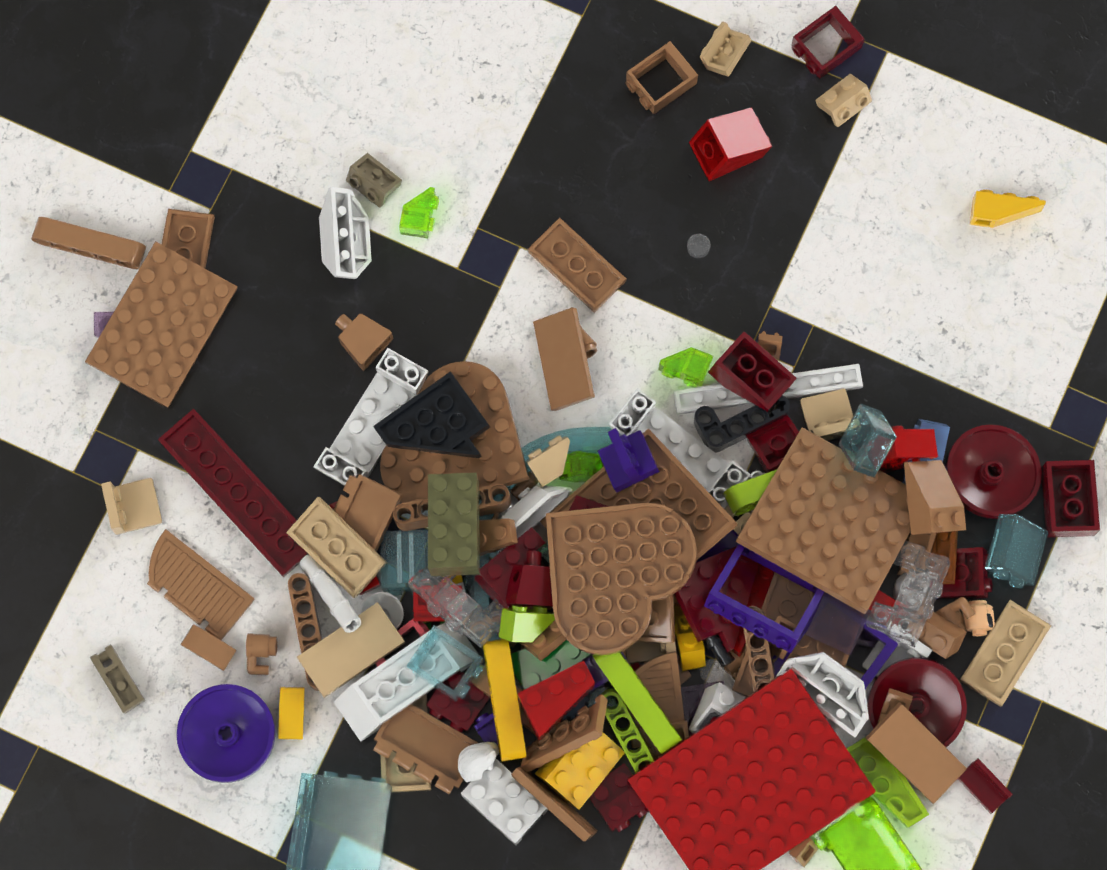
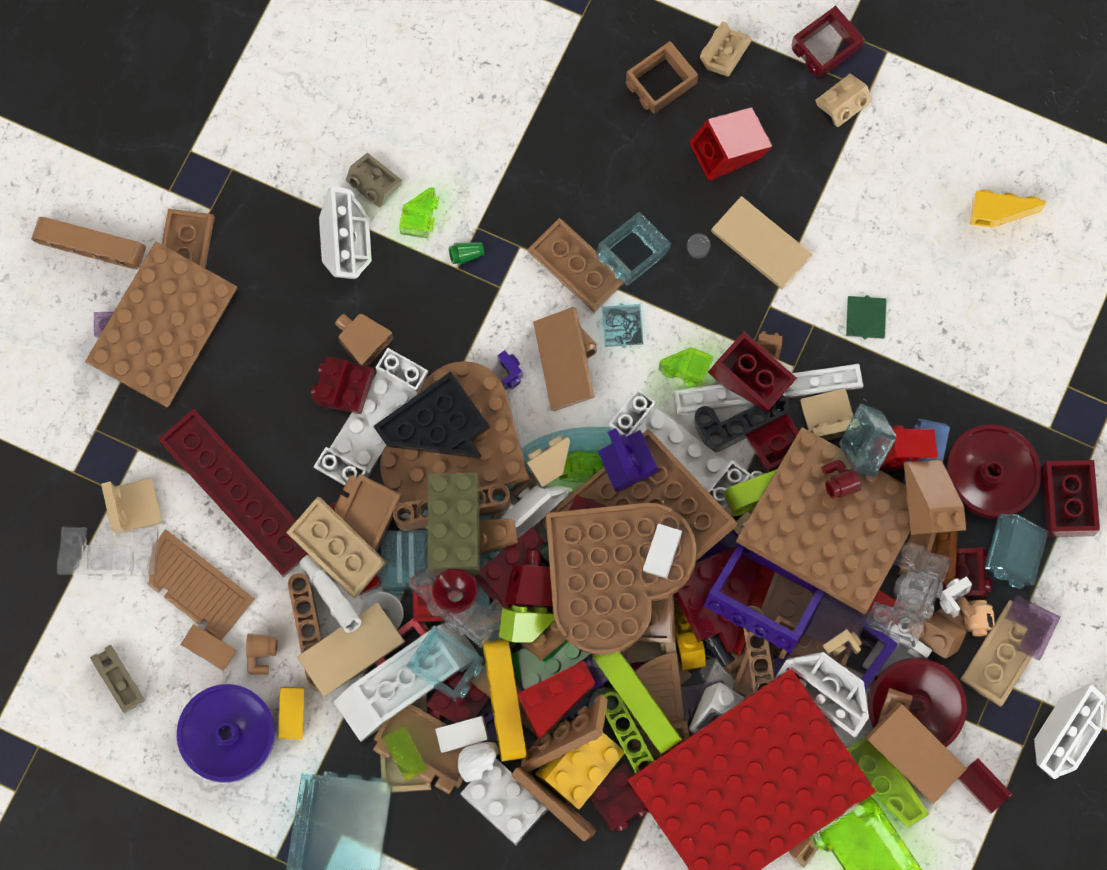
(107, 560): none -> clear bracket
(342, 385): none -> dark red plate
(404, 753): none -> clear neon green plate
(454, 580): none -> dark red piece
(462, 734): none -> white tile
(465, 252): none -> green cone
(510, 365): none -> dark purple bracket
(622, 325): none -> clear light blue piece
(647, 234): none -> clear light blue window
(662, 551): none -> white tile
(761, 242): none -> tan tile
(838, 643): none -> tan bracket
(843, 483): none -> dark red piece
(866, 317): none -> clear green piece
(955, 590): none -> white bracket
(1039, 625): none -> clear purple plate
(1070, 731): none -> white wedge

